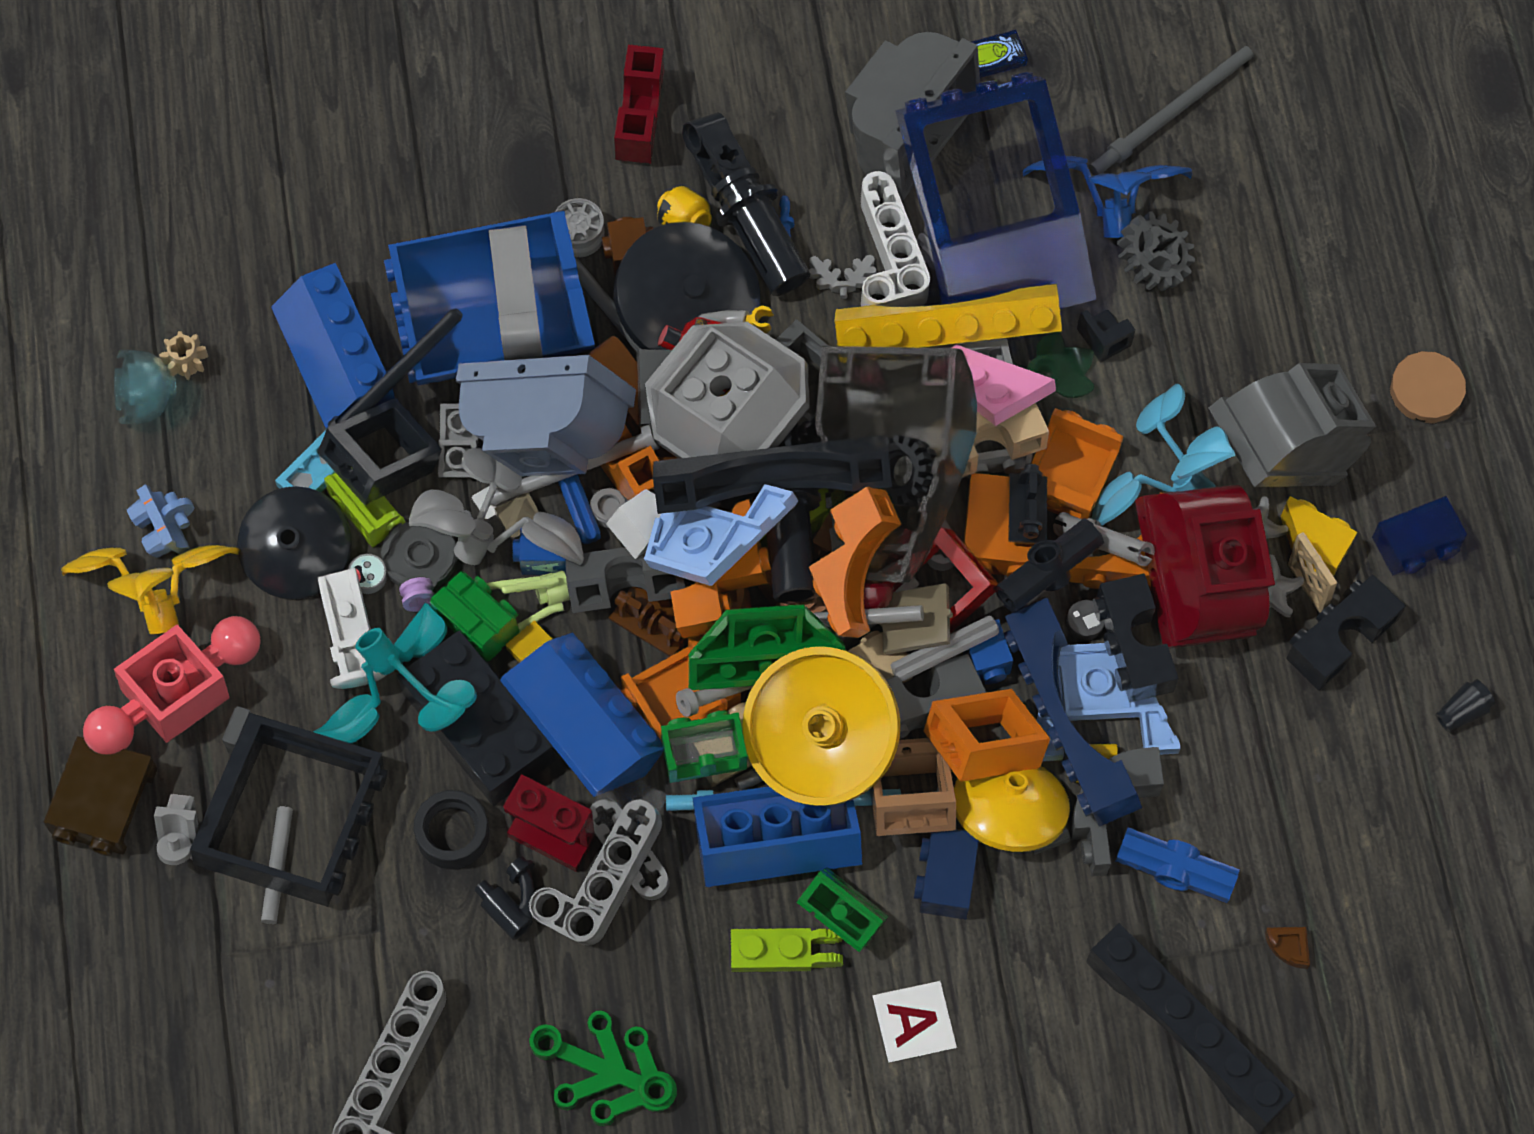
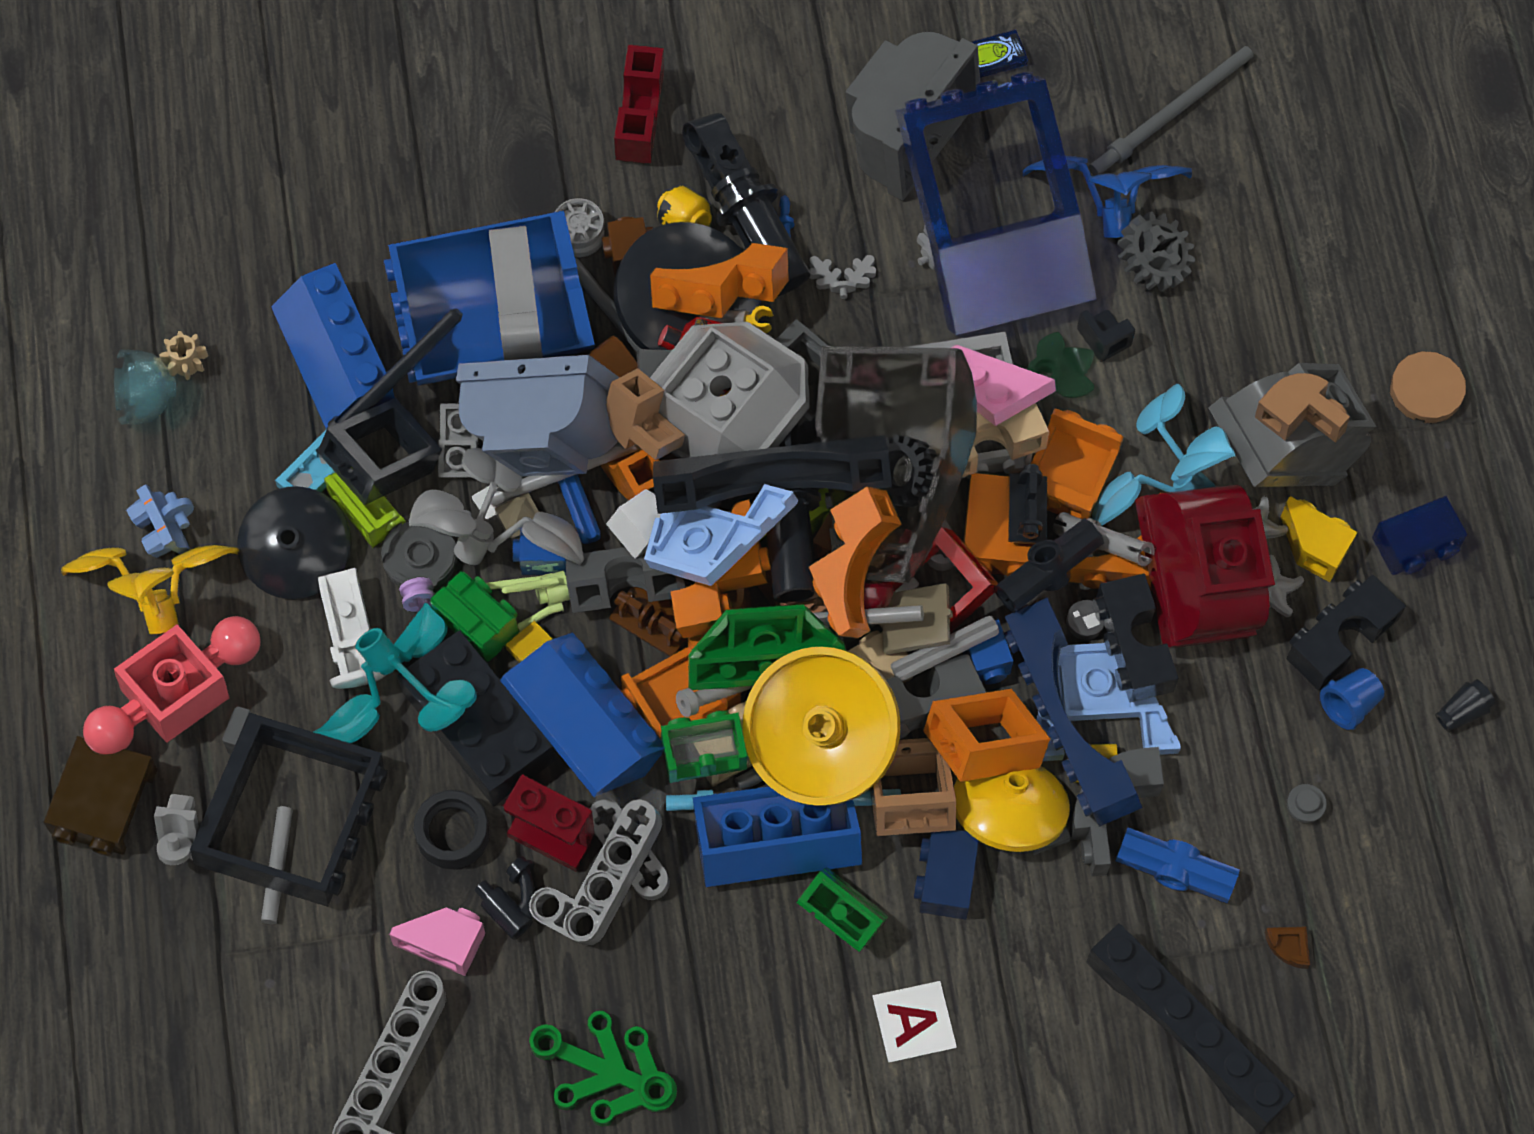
(370, 572): tile -> none
(442, 938): none -> bright pink slope
(605, 504): light grey tile -> none
(635, 416): none -> medium nougat brick
(712, 289): none -> orange arch
(781, 950): lime hinge -> none
(890, 241): white beam -> none
(995, 317): yellow arch -> none
(1301, 399): none -> medium nougat brick
(1306, 803): none -> dark grey plate
(1322, 573): tan window -> none
(1351, 698): none -> blue piece

